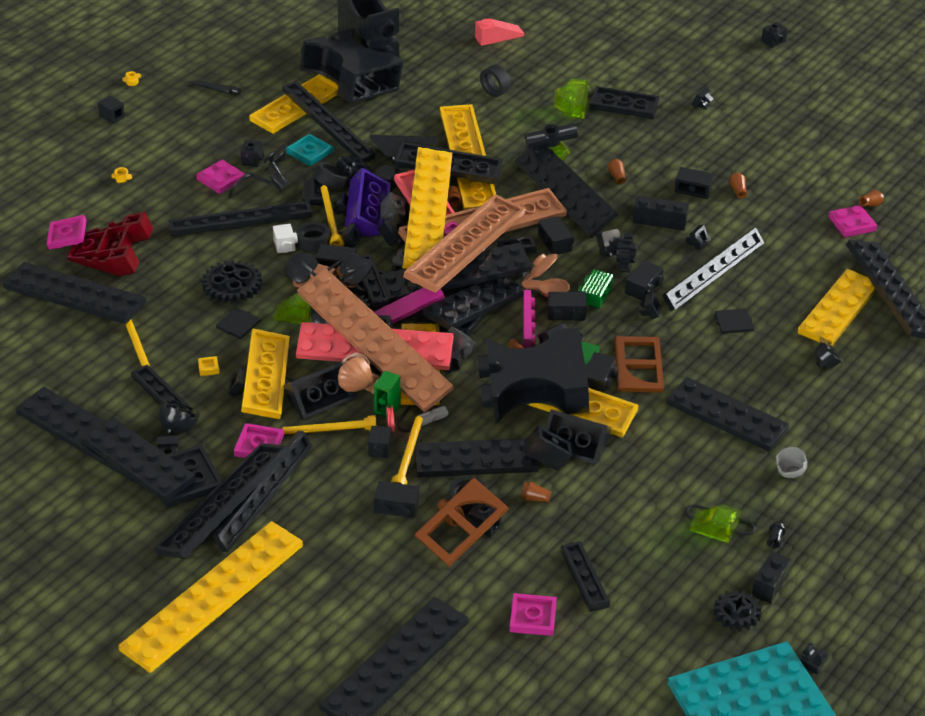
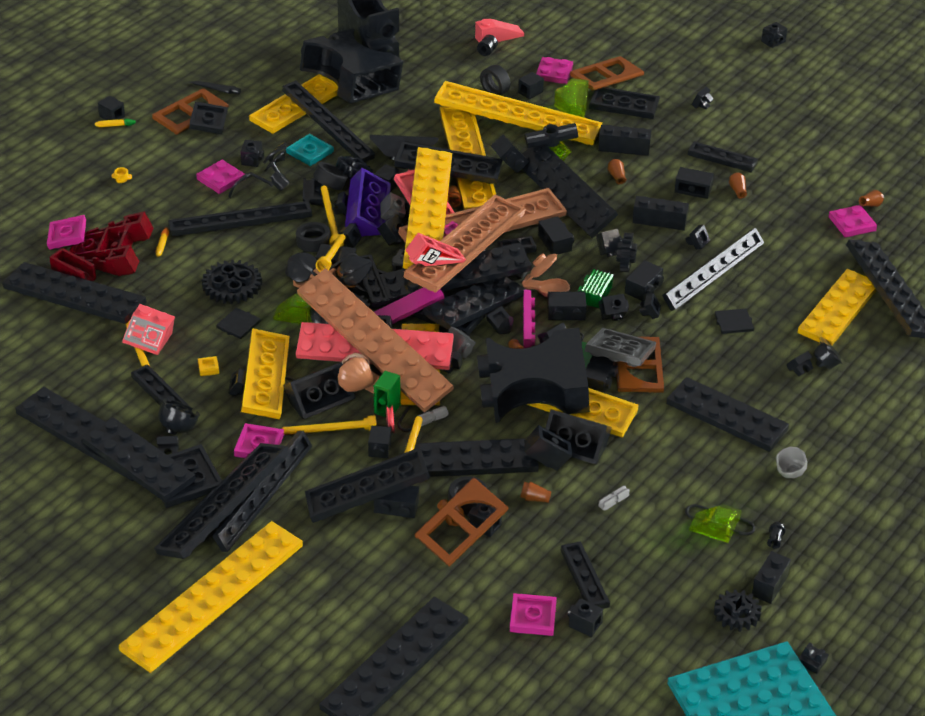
(71, 264): none -> dark red window
(111, 123): none -> yellow piece
(131, 78): yellow plate -> none
(149, 329): none -> coral slope
(162, 241): none -> yellow piece
(183, 105): none -> dark orange window
(208, 117): none -> black plate
(284, 238): white brick -> none
(325, 261): none -> yellow piece
(366, 485): none -> black plate
(432, 252): none -> coral slope
(487, 45): none -> black wheel
(500, 321): none -> black plate
(510, 153): none -> black brick
(513, 111): none -> yellow plate
(530, 85): none -> black brick
(555, 70): none -> dark pink plate
(585, 617): none -> black brick
(611, 499): none -> light grey piece
(613, 307): none -> black brick
(620, 347): none -> dark grey plate
(624, 140): none -> black slope
(630, 72): none -> dark orange window
(722, 156): none -> black tile
(801, 362): none -> black tile

